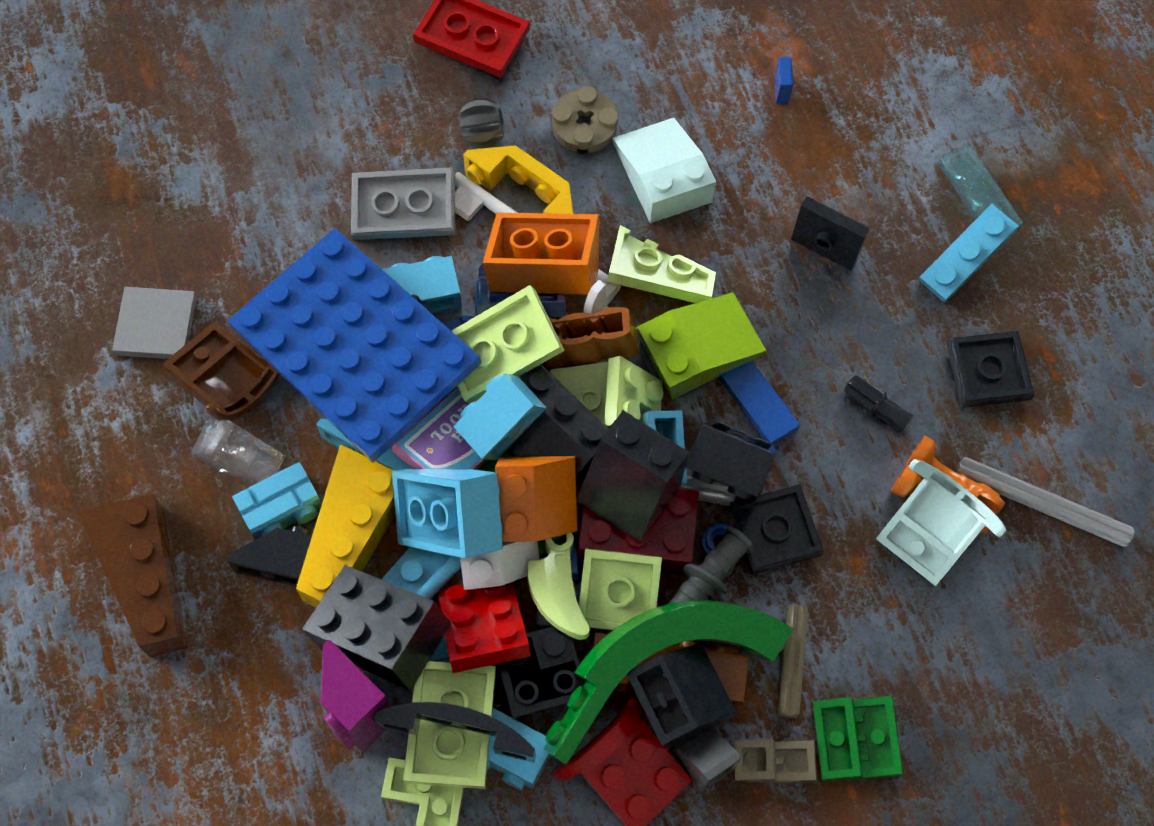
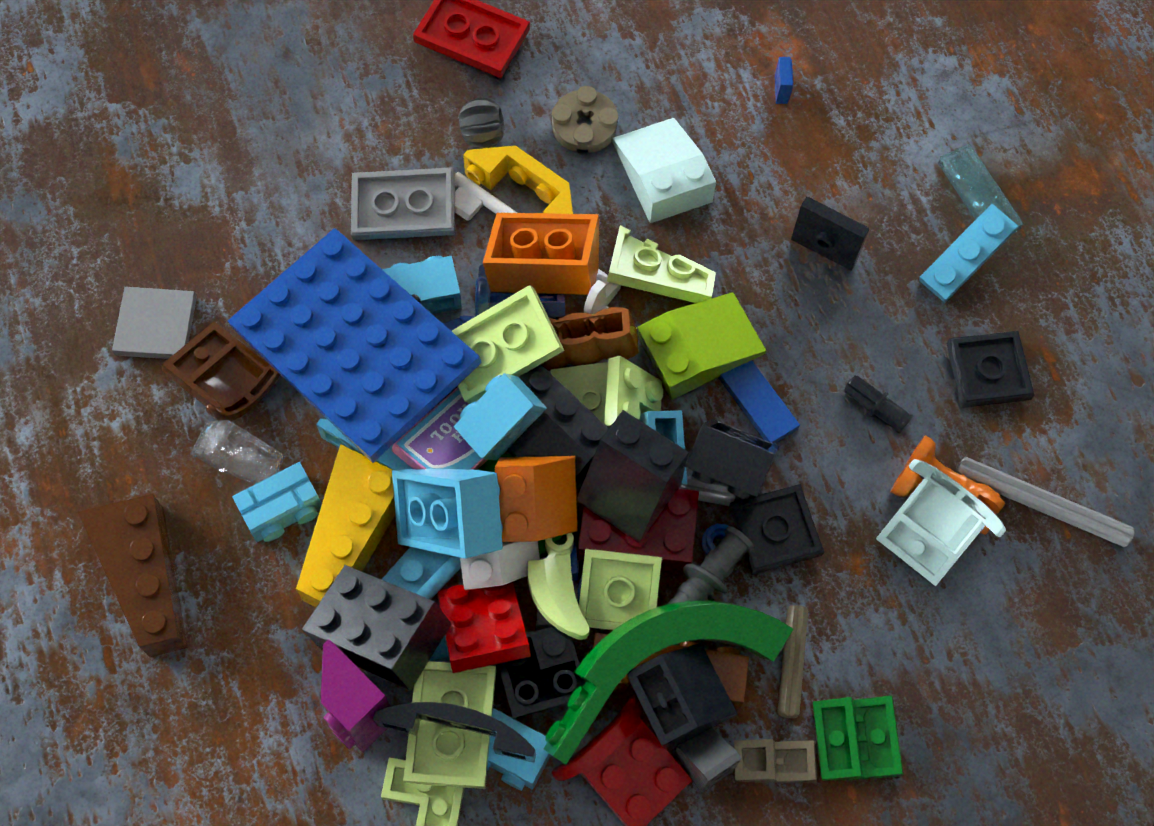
(274, 556): black slope -> none

